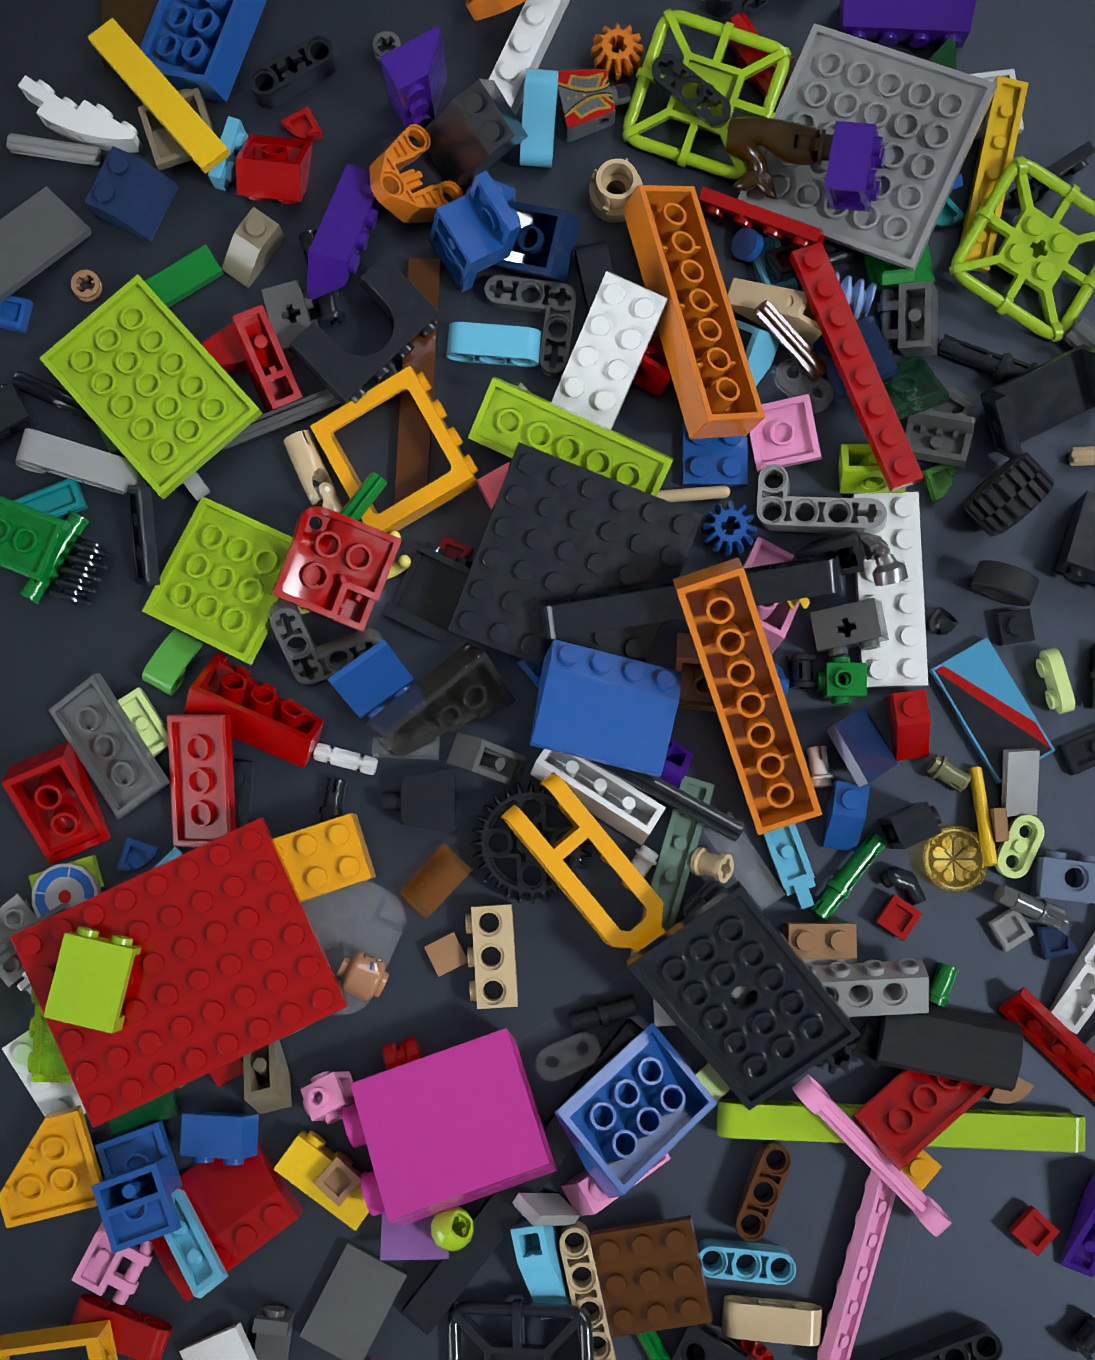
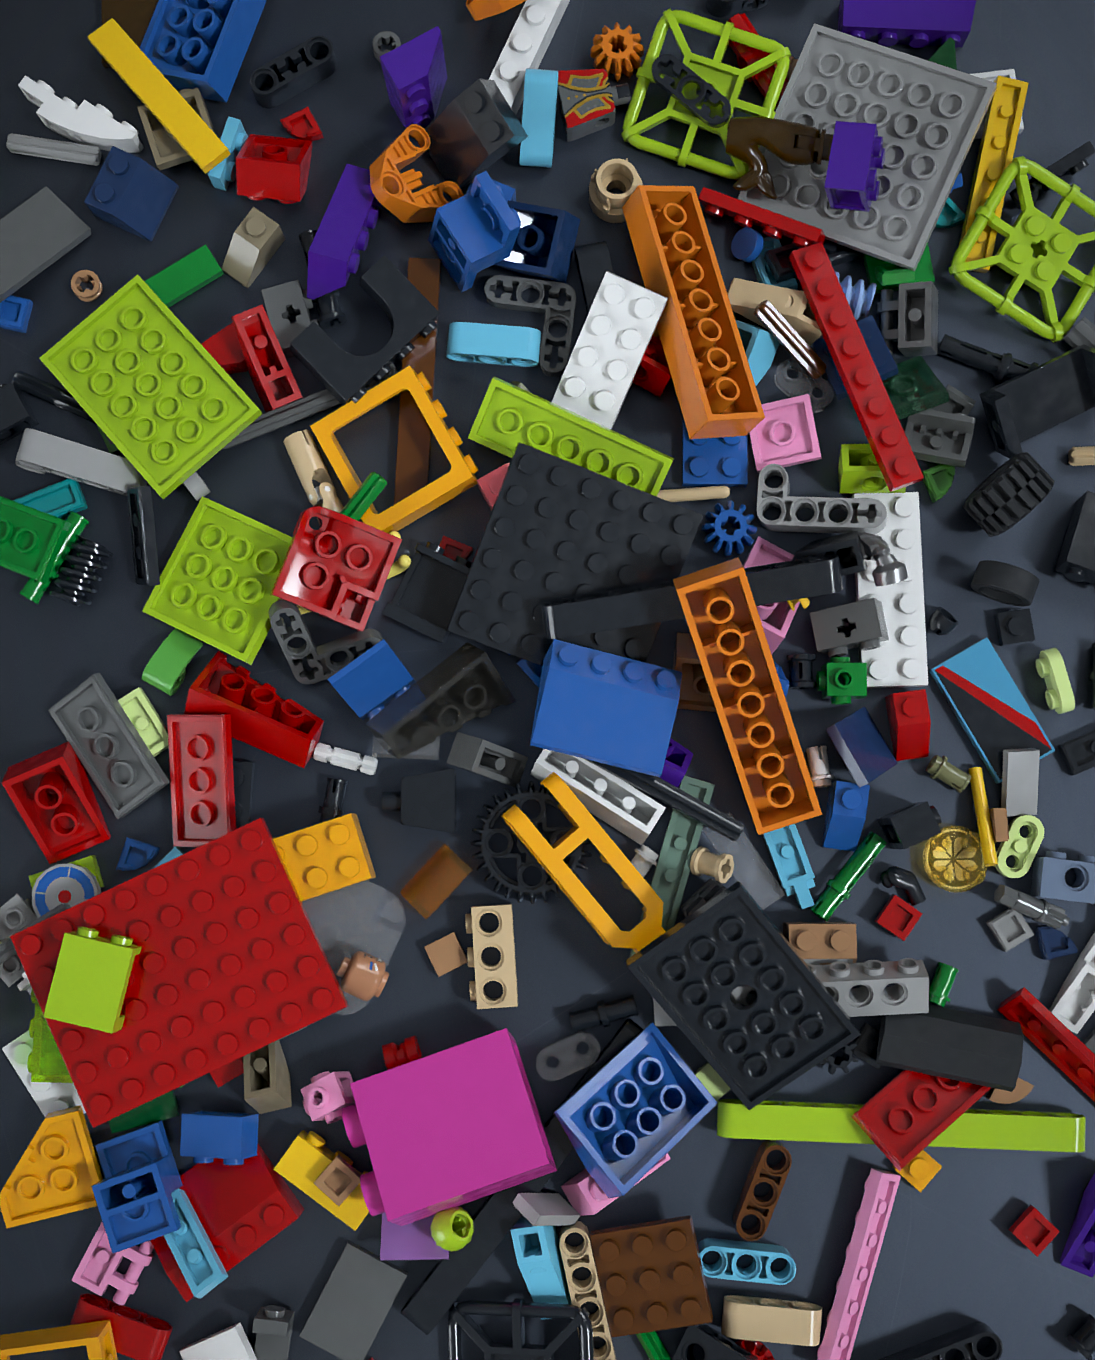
(923, 1206): bright pink piece -> none

